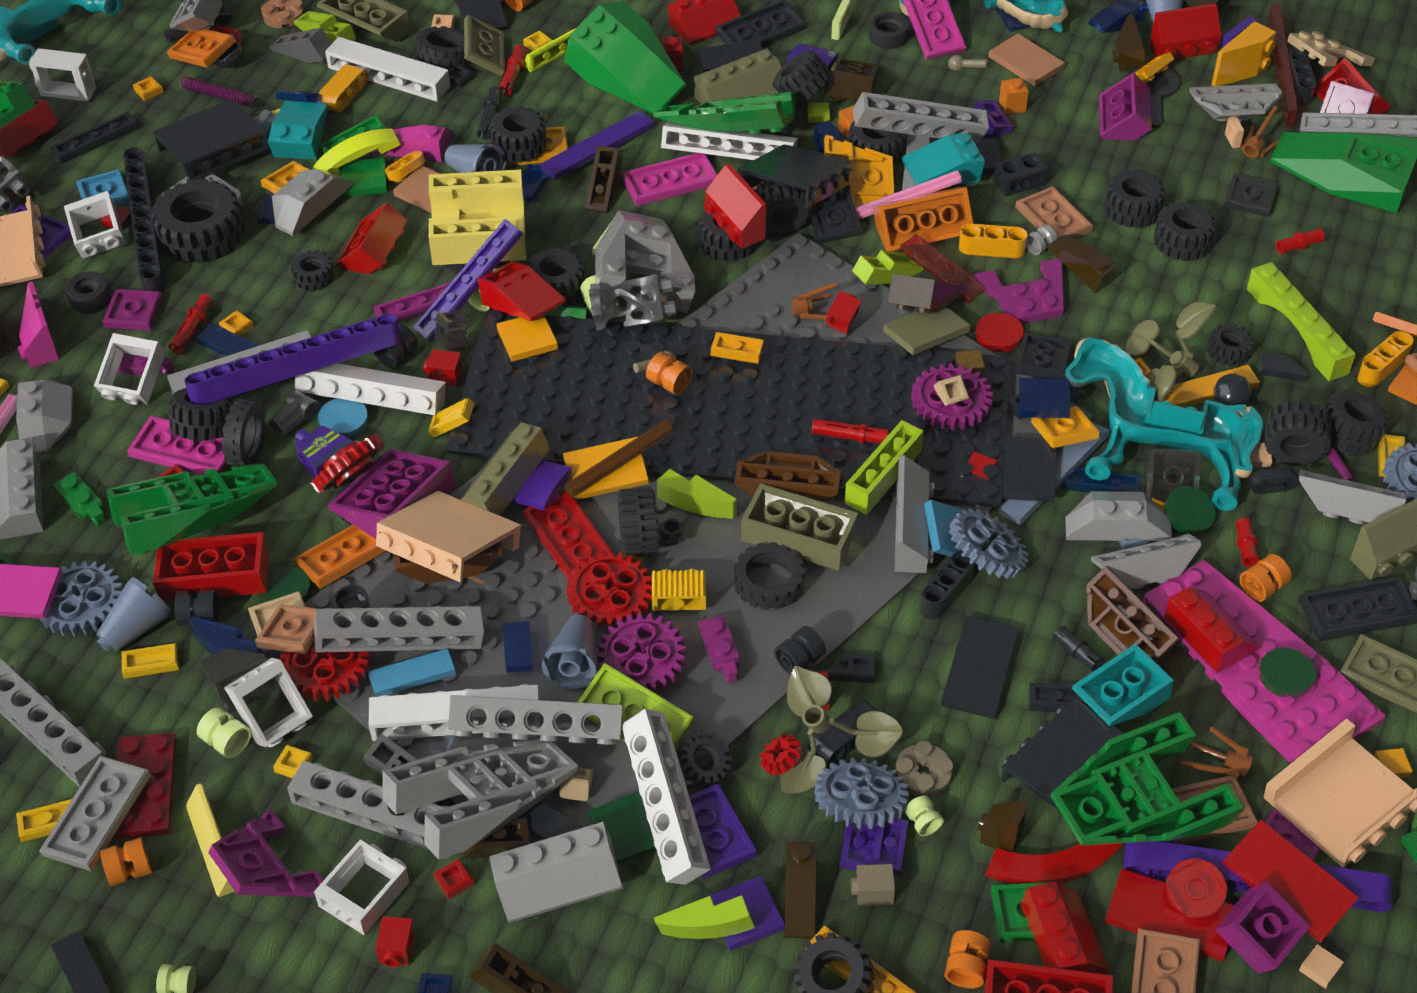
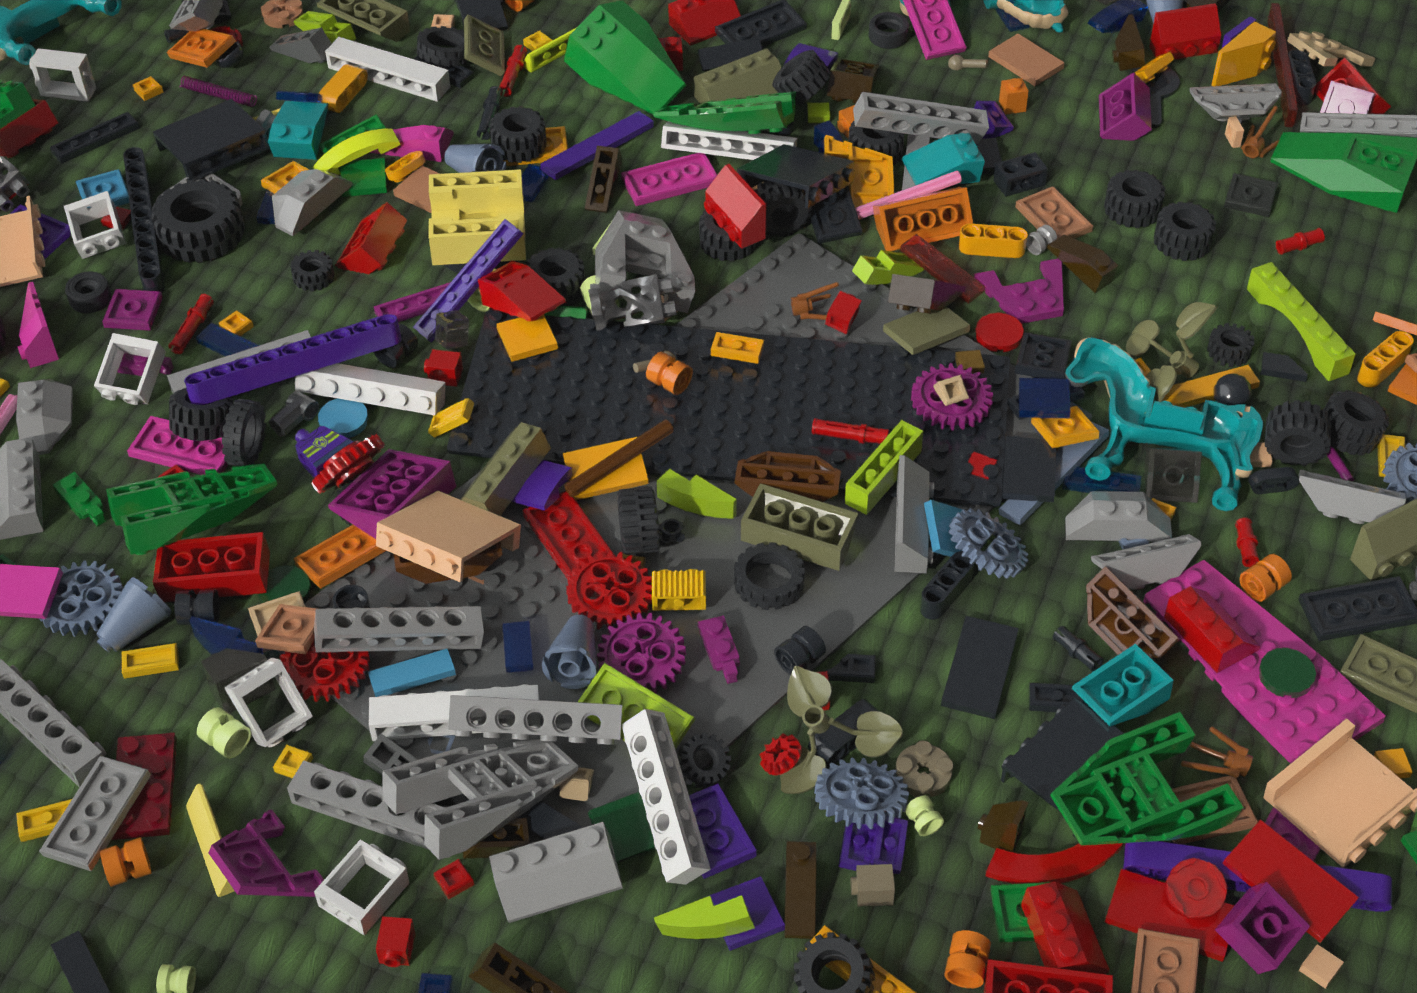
(1189, 510): dark green tile -> none

